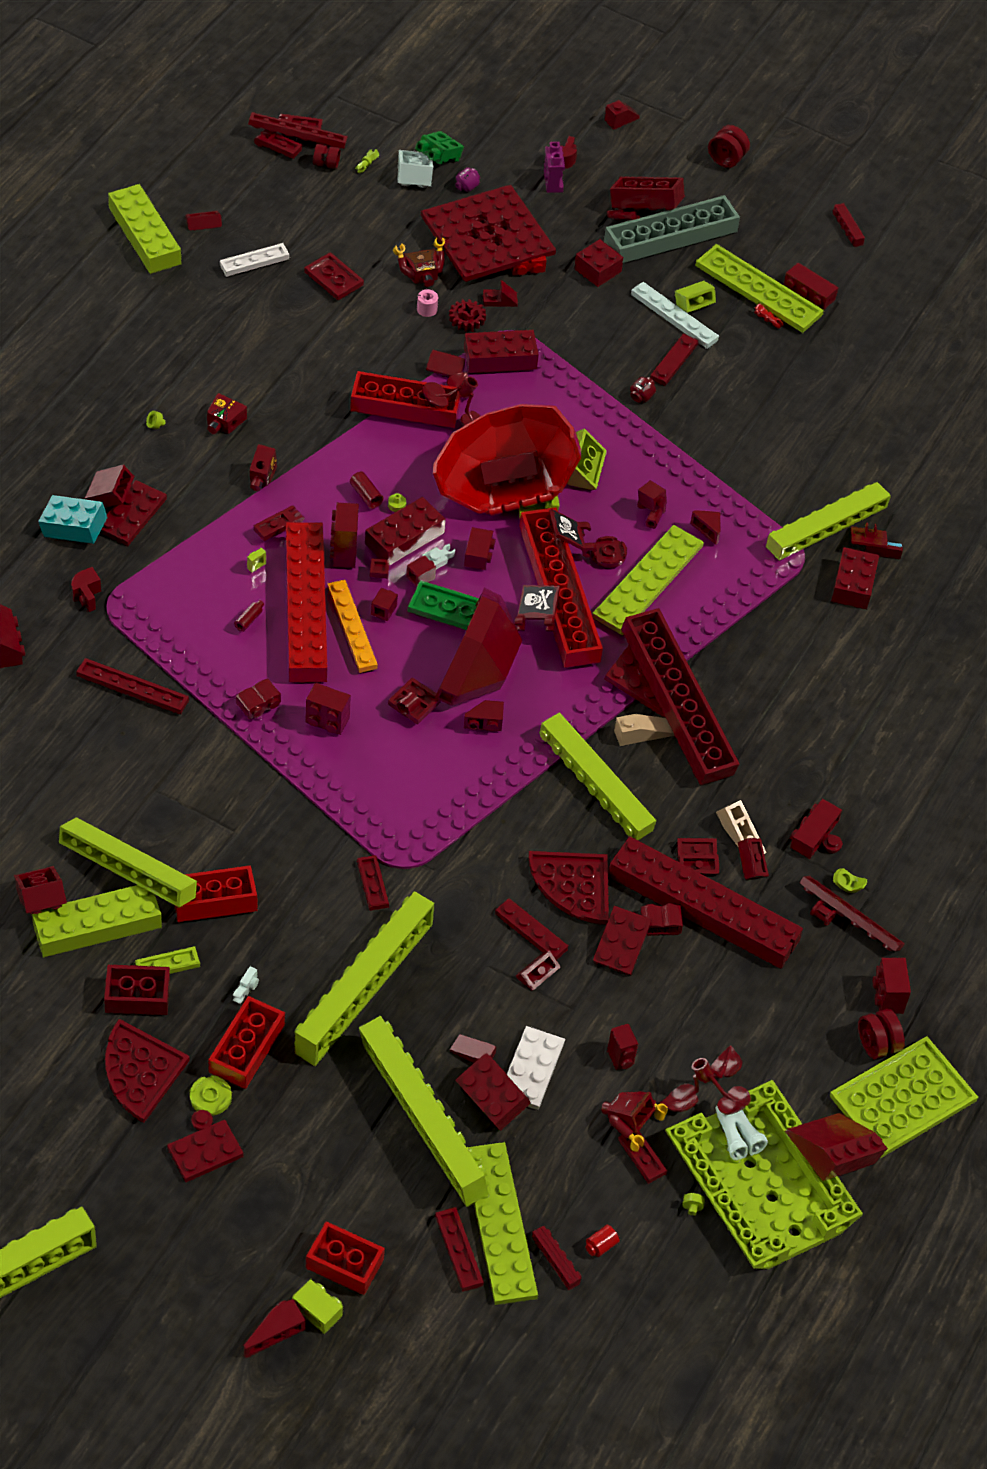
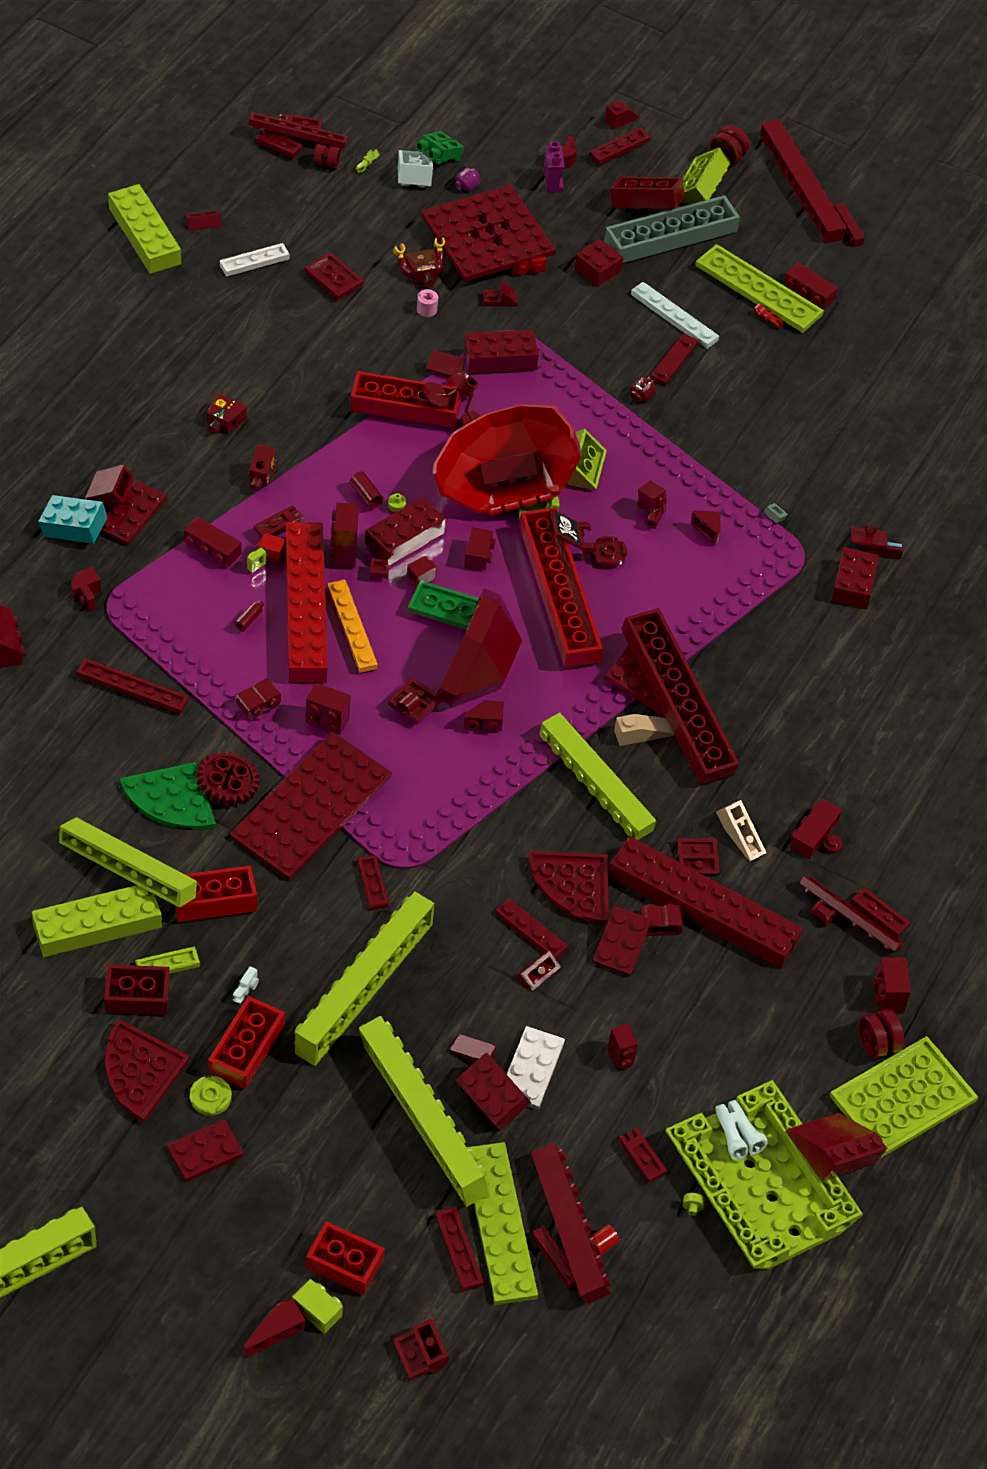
(40, 890): dark red brick -> none
(155, 420): lime tile -> none
(170, 797): none -> green plate
(202, 1119): dark red plate -> none
(212, 542): none -> dark red brick
(241, 784): none -> dark red gear
(274, 547): none -> red brick
(310, 805): none -> dark red plate
(384, 604): dark red brick -> none
(422, 1350): none -> dark red brick
(440, 557): light aqua plate -> none
(467, 315): dark red gear -> none
(538, 603): flag -> none
(571, 1223): none -> dark red brick
(619, 146): none -> dark red plate
(622, 216): dark red brick -> none
(630, 1112): dark red torso -> none
(648, 578): lime plate -> none
(695, 296): lime brick -> none
(704, 176): none -> lime slope
(725, 1065): dark red plant -> none
(753, 858): dark red slope -> none
(775, 513): none -> sand green plate
(803, 181): none -> dark red brick
(827, 521): lime brick -> none
(848, 882): lime hair -> none
(880, 912): none -> dark red plate

